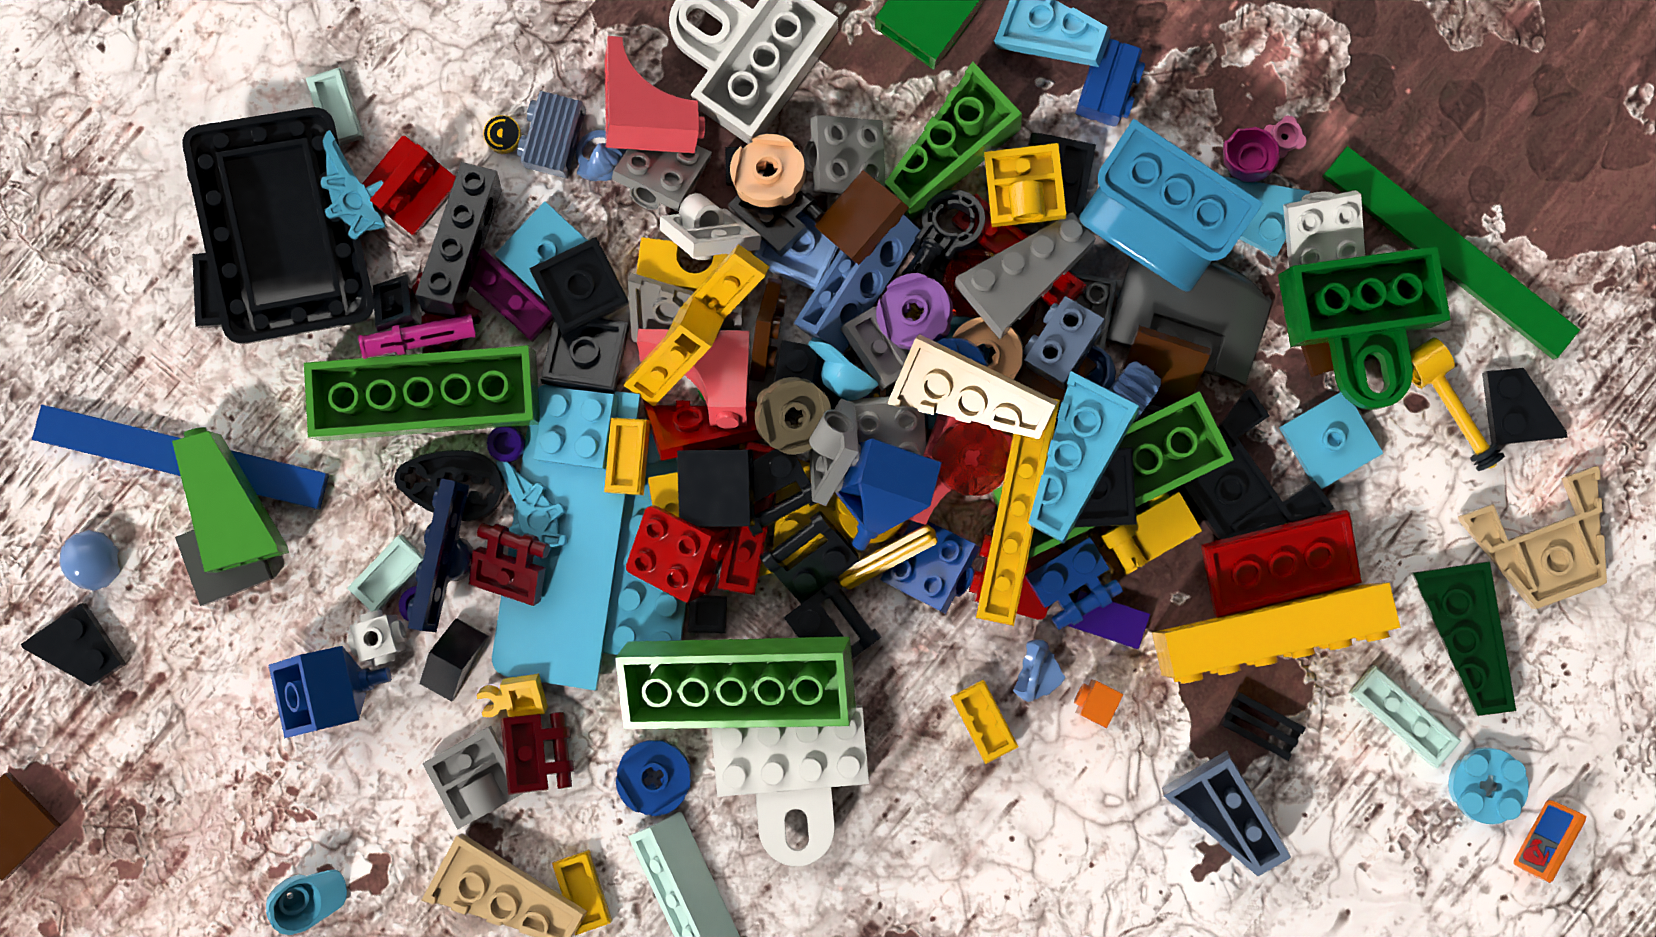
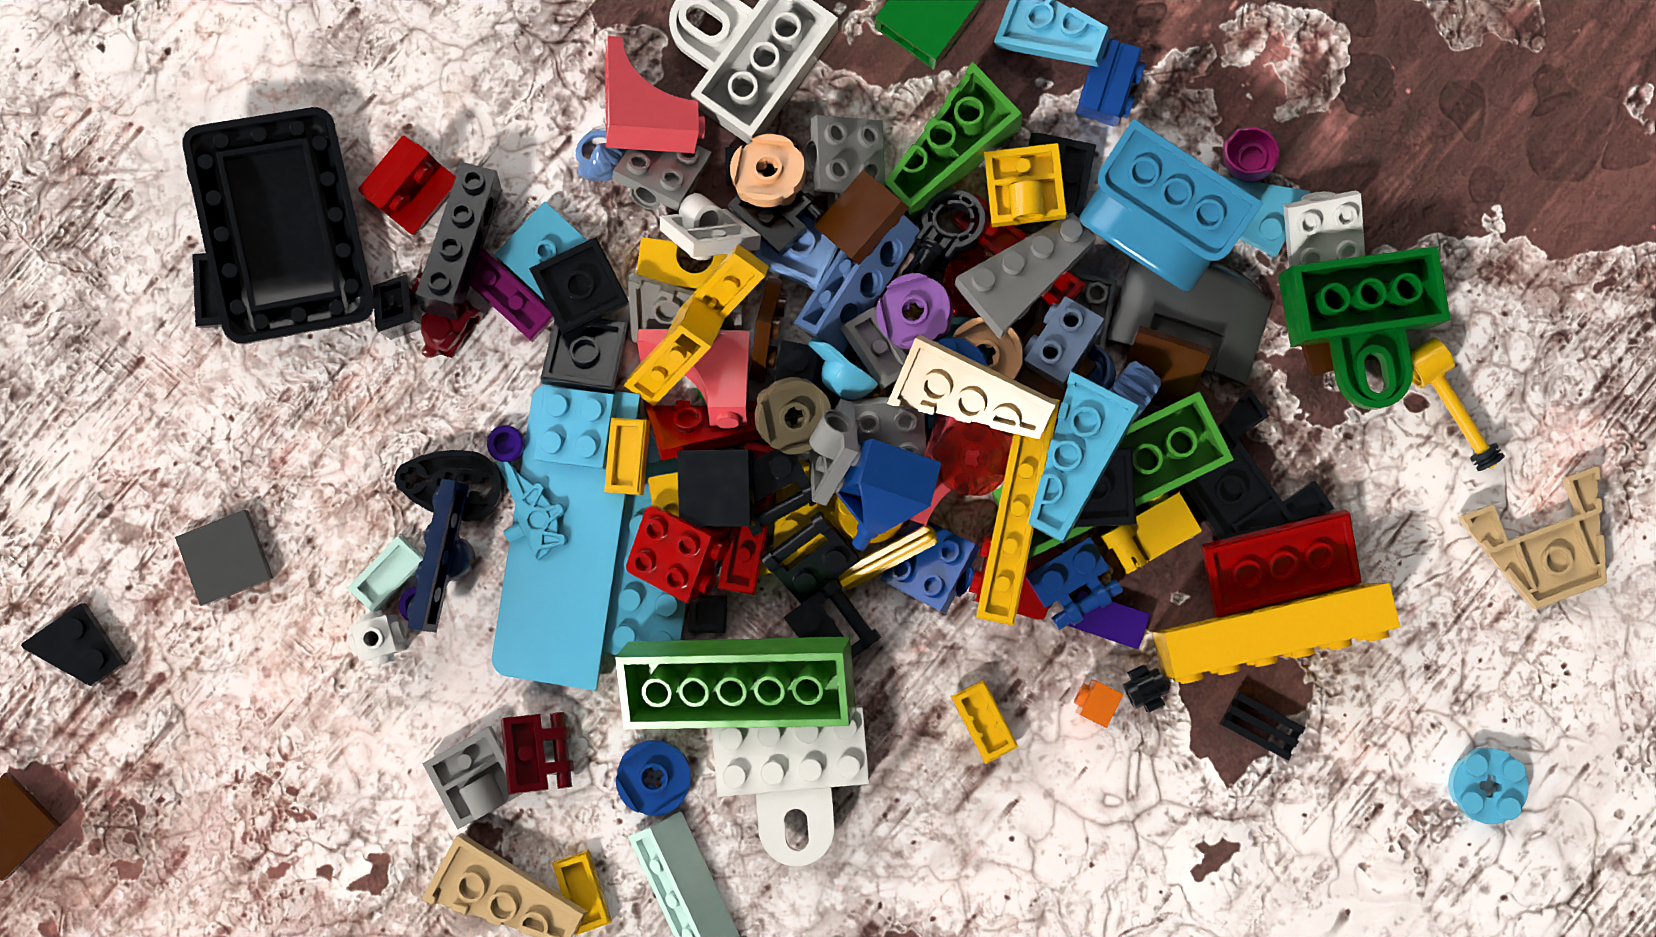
(89, 560): medium blue hair -> none
(157, 452): blue tile -> none
(223, 506): bright green slope -> none
(310, 901): medium azure cap -> none
(321, 689): blue piece -> none
(332, 93): light aqua tile -> none
(347, 194): medium azure piece -> none
(416, 336): dark pink pin -> none
(421, 393): bright green brick -> none
(452, 659): black slope -> none
(502, 134): black tile -> none
(505, 574): dark red plate -> none
(517, 695): yellow plate -> none
(552, 134): sand blue brick -> none
(1039, 673): medium blue piece -> none
(1146, 688): none -> black gear
(1227, 809): sand blue wedge -> none
(1292, 129): bright pink plate -> none
(1331, 440): medium azure plate -> none
(1405, 716): light aqua tile -> none
(1458, 257): green tile -> none
(1470, 628): dark green wing -> none
(1518, 409): black wing -> none
(1549, 840): slope -> none

